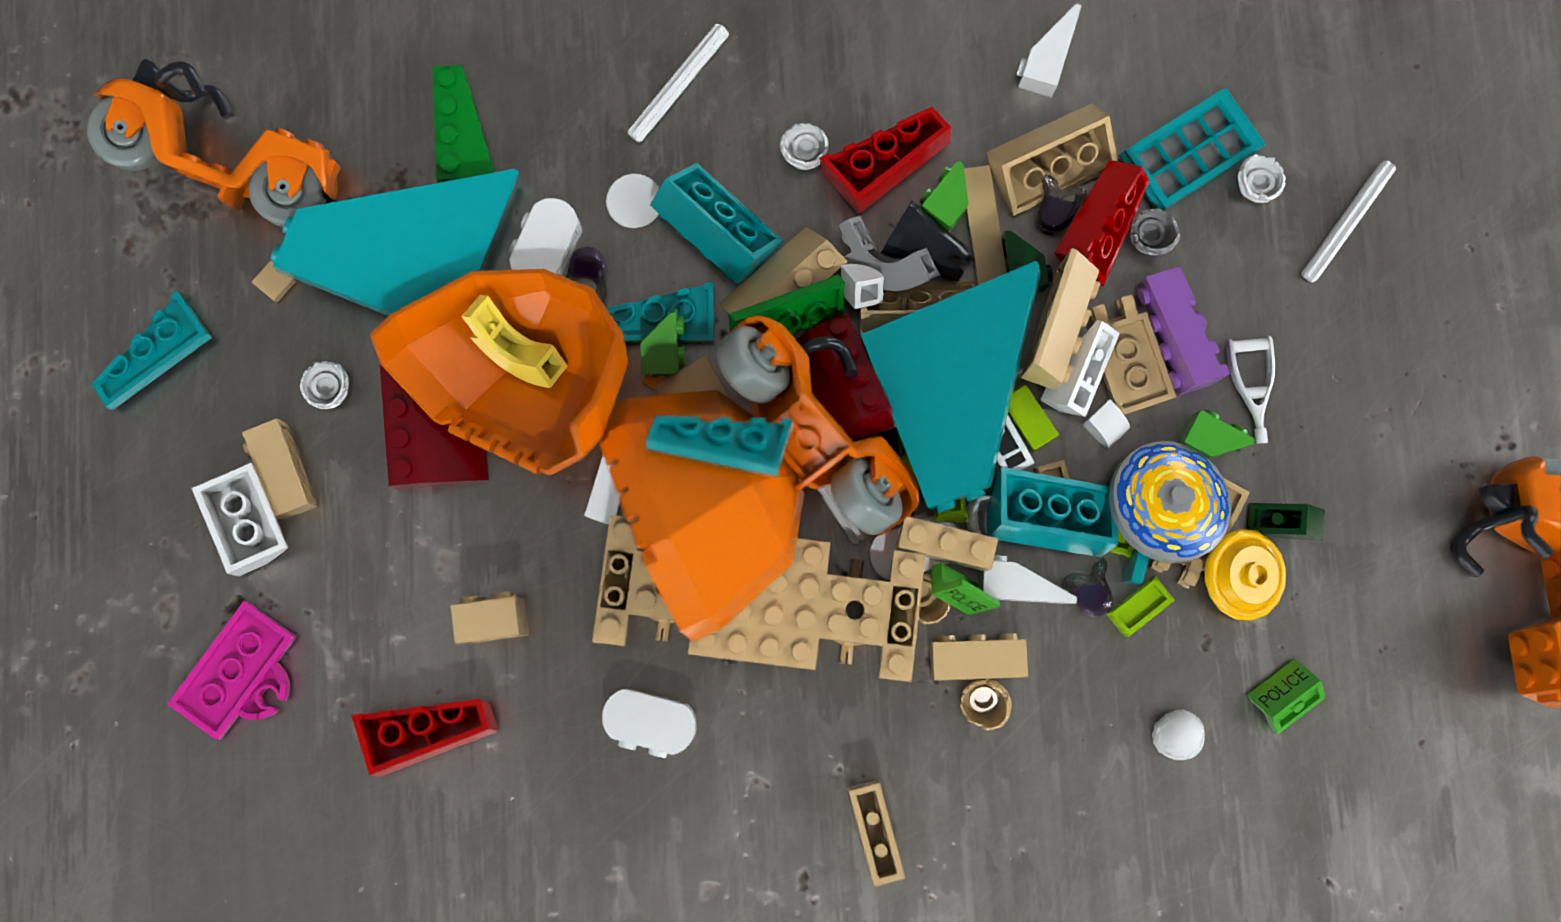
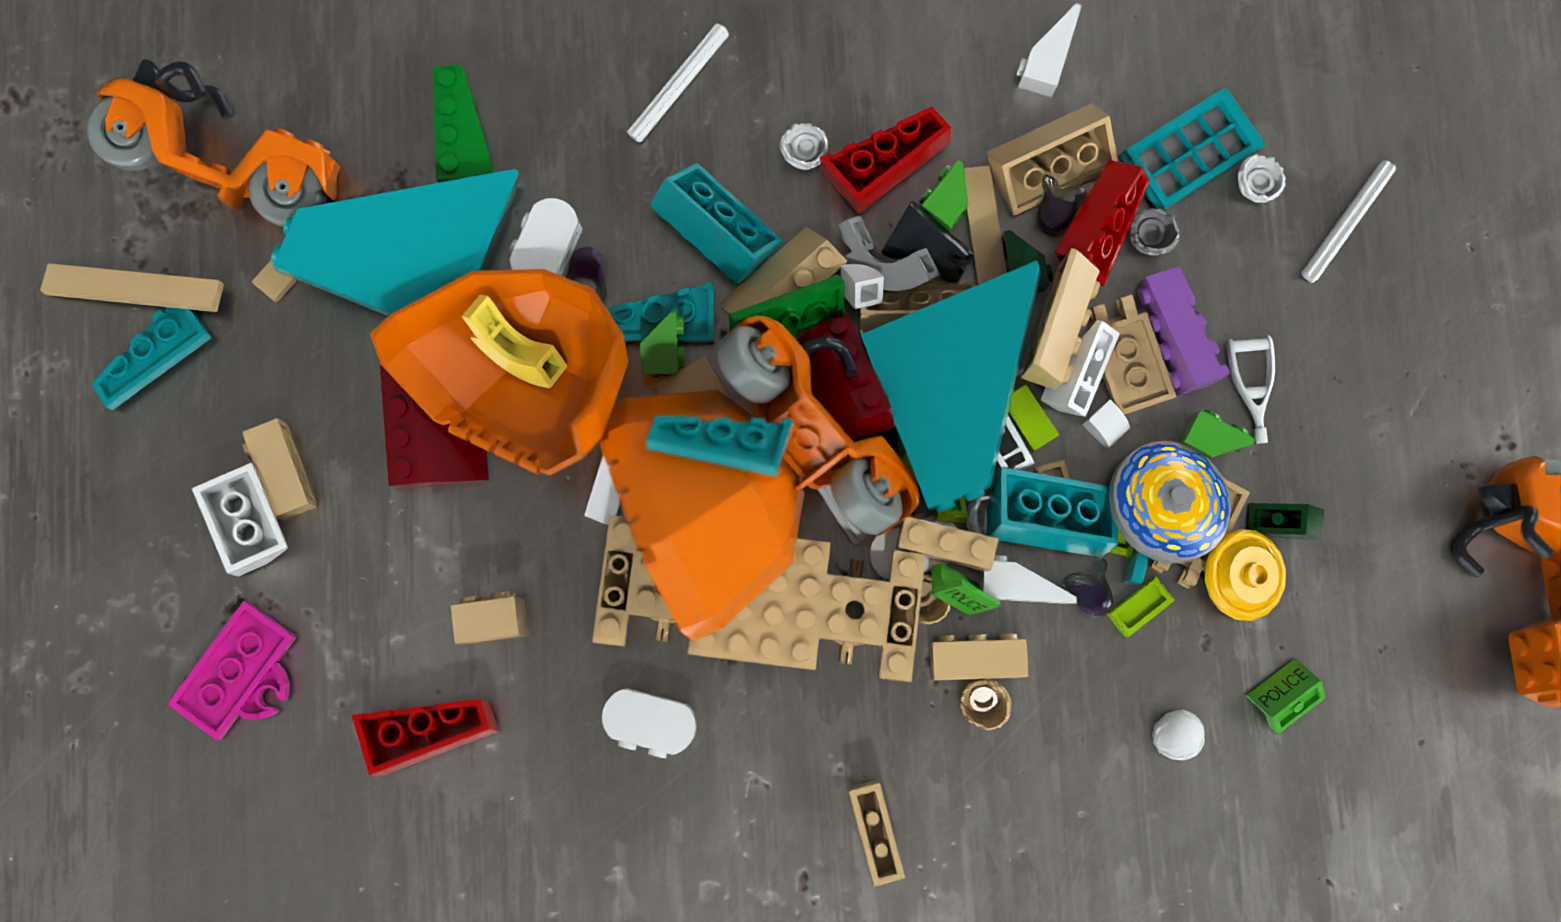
(132, 287): none -> tan tile
(325, 385): white hair -> none
(630, 200): white sticker -> none

